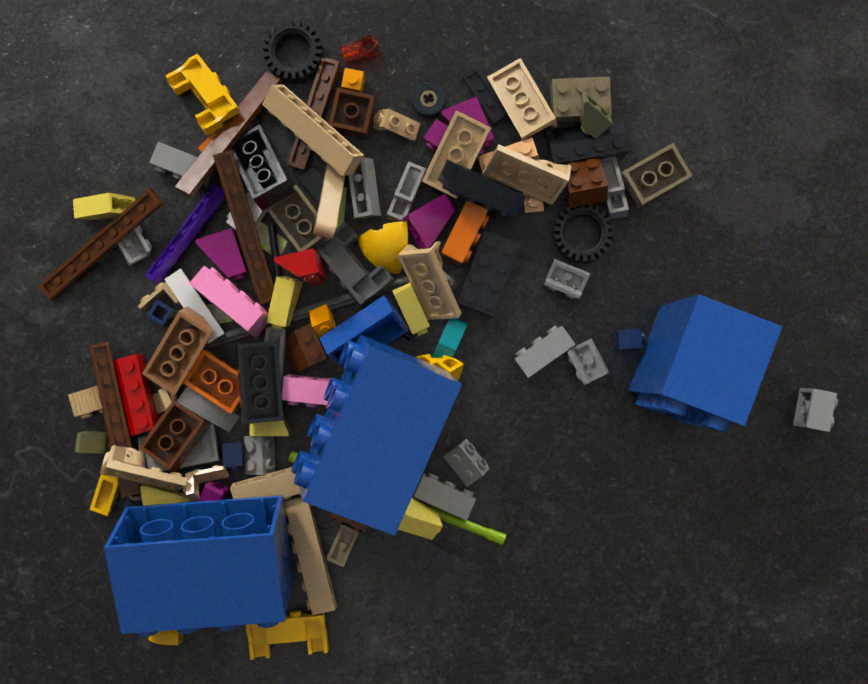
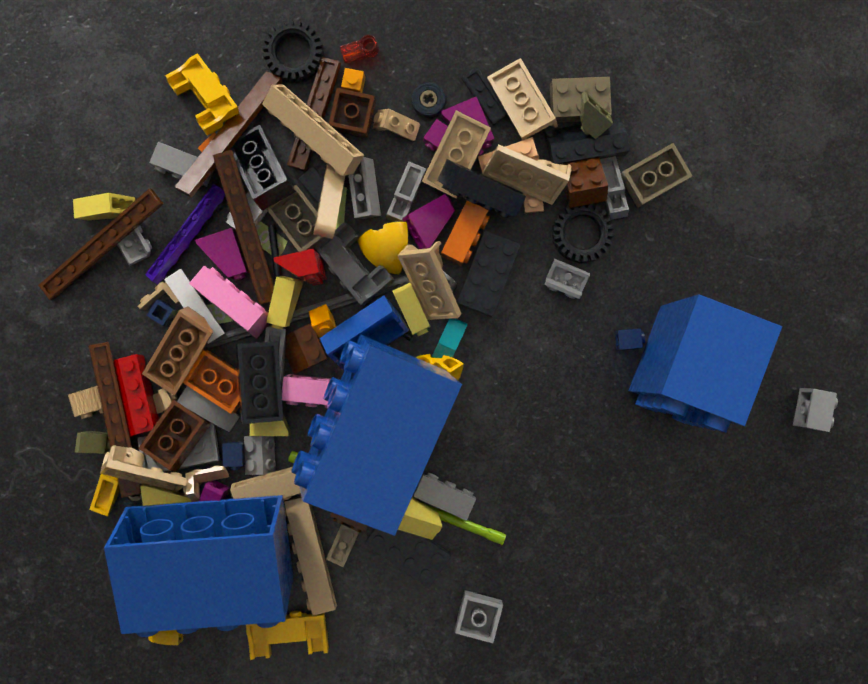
(466, 462): light grey bracket -> none
(478, 616): none -> light grey brick
(543, 350): light grey brick -> none
(587, 362): light grey bracket -> none

